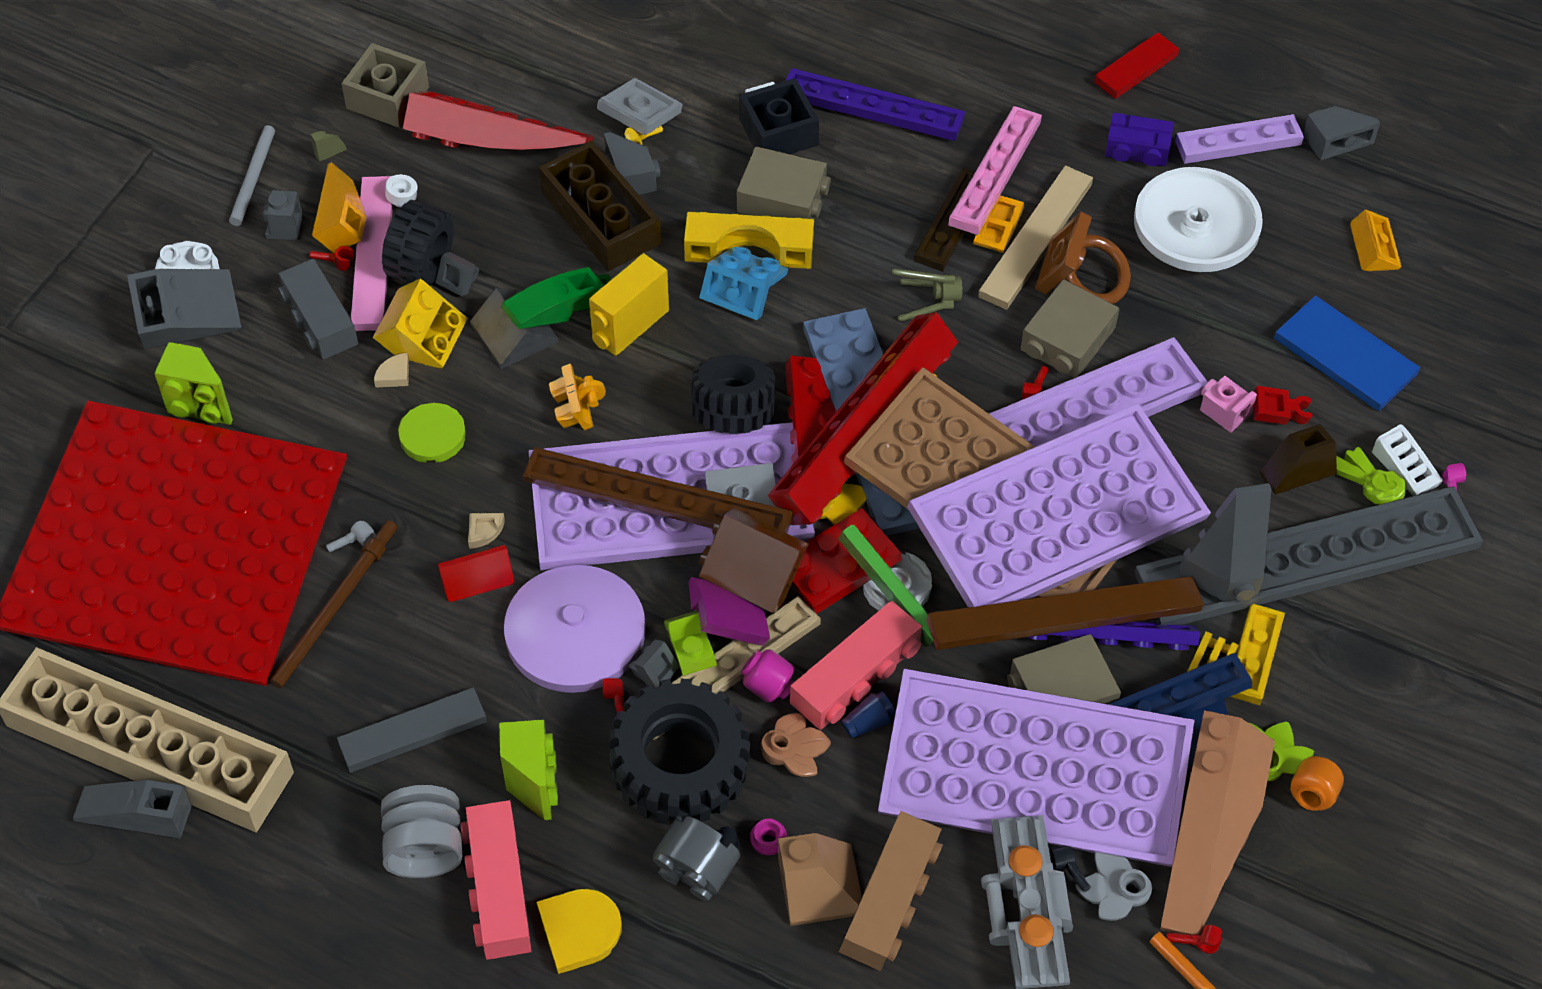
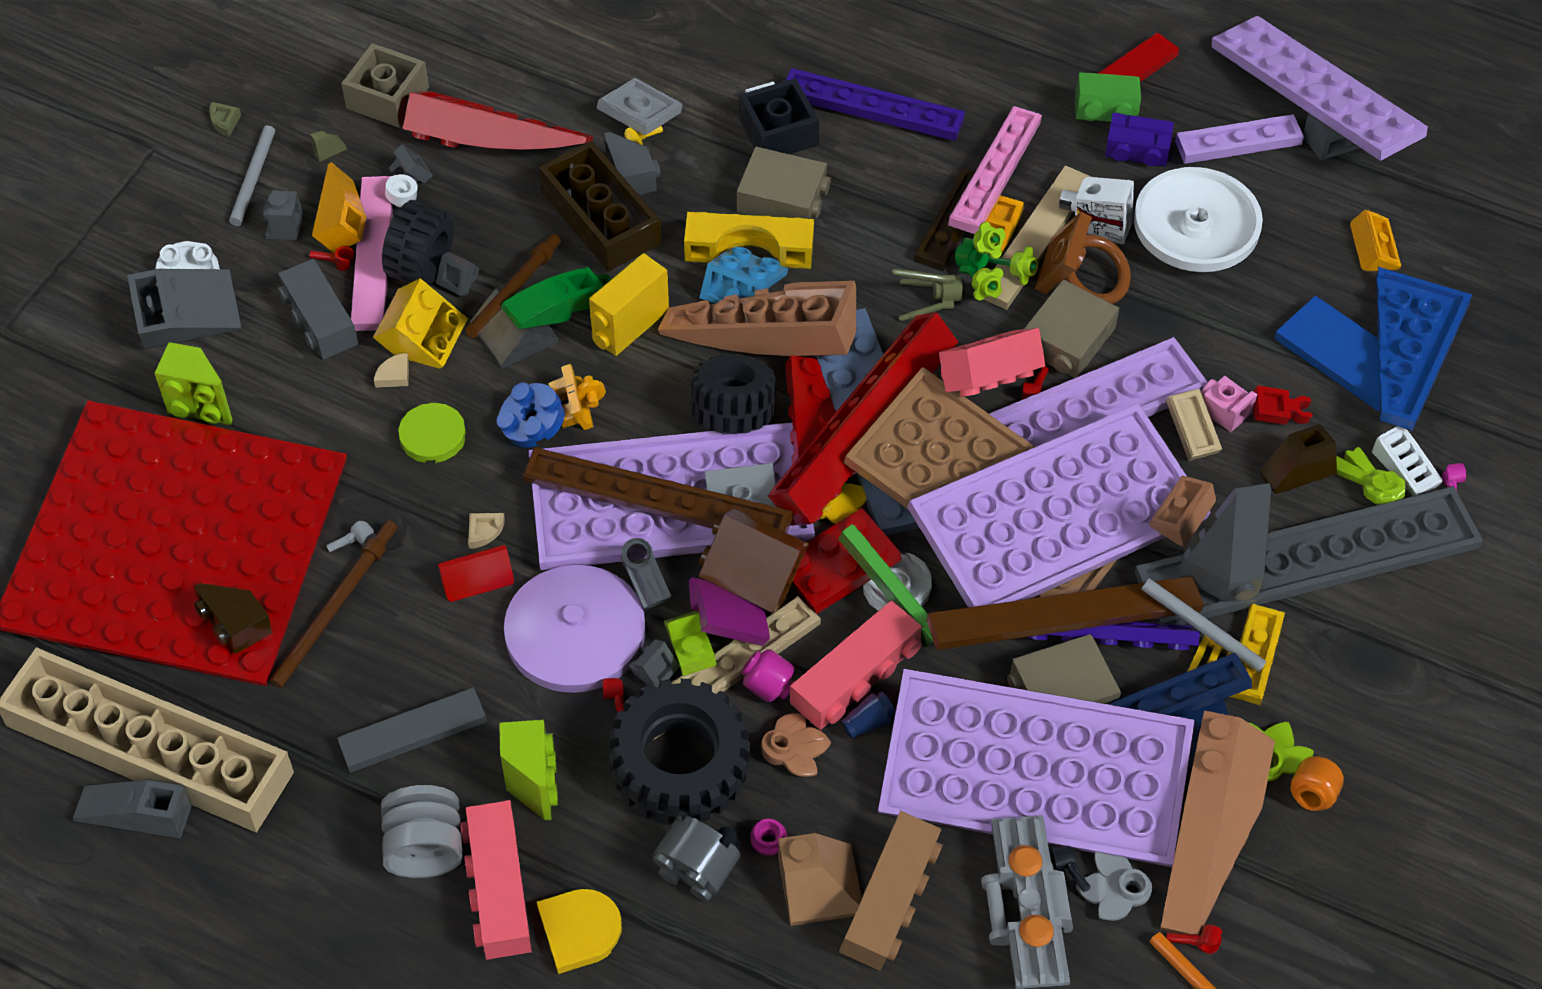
(224, 117): none -> olive tile
(234, 613): none -> dark brown slope
(411, 164): none -> dark grey tile
(520, 403): none -> blue plate
(539, 256): none -> reddish brown bar
(645, 576): none -> dark grey piece
(787, 322): none -> nougat wedge
(974, 255): none -> lime plant
(992, 361): none -> coral brick
(1103, 94): none -> bright green brick
(1107, 203): none -> white torso
(1184, 509): none -> nougat slope
(1193, 424): none -> tan tile
(1203, 625): none -> light grey bar
(1320, 88): none -> lavender plate
(1414, 336): none -> blue wing

